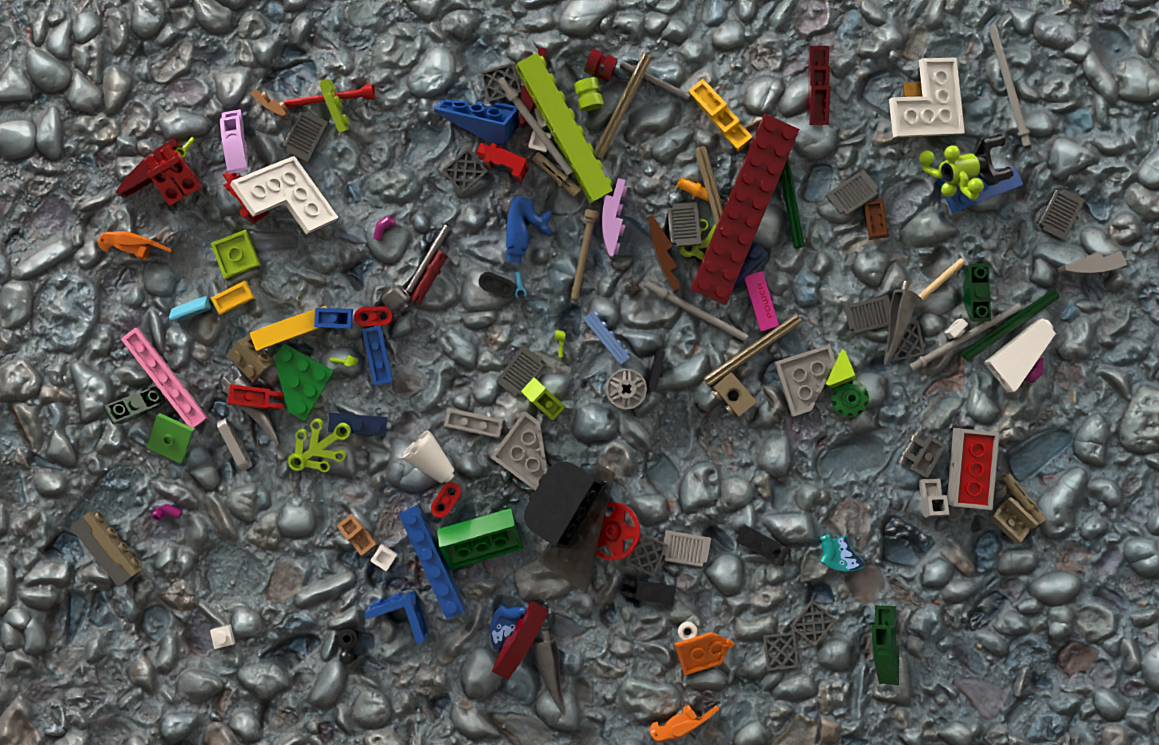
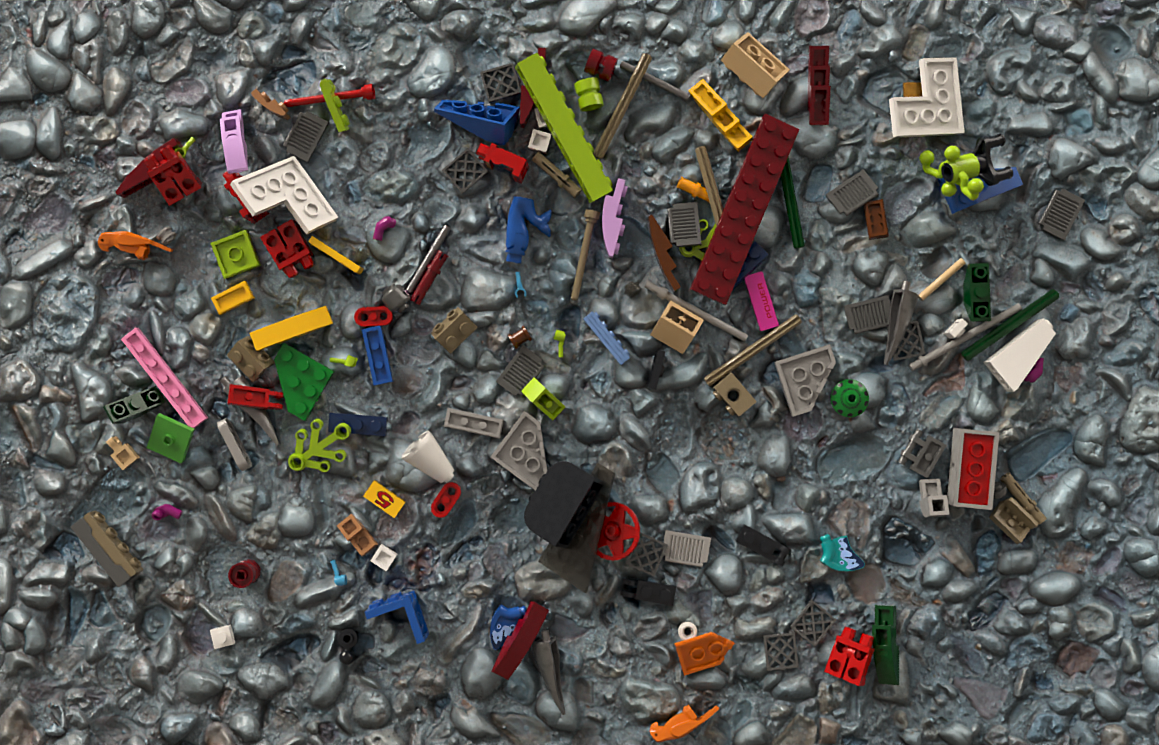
(123, 454): none -> tan plate
(190, 309): medium azure slope -> none
(244, 573): none -> dark red wheel
(294, 252): none -> red hips
(333, 318): blue slope -> none
(335, 255): none -> yellow tile
(338, 579): none -> dark azure hand
(384, 499): none -> yellow tile
(432, 561): blue brick -> none
(453, 330): none -> dark tan bracket
(479, 539): green slope -> none
(497, 285): black plate -> none
(512, 95): light grey bar -> none
(519, 337): none -> reddish brown bush
(626, 377): light grey wheel -> none
(676, 327): none -> tan slope
(754, 65): none -> tan slope
(842, 371): lime slope -> none
(850, 658): none -> red hips
(1023, 132): light grey bar -> none
(1094, 264): light grey slope -> none

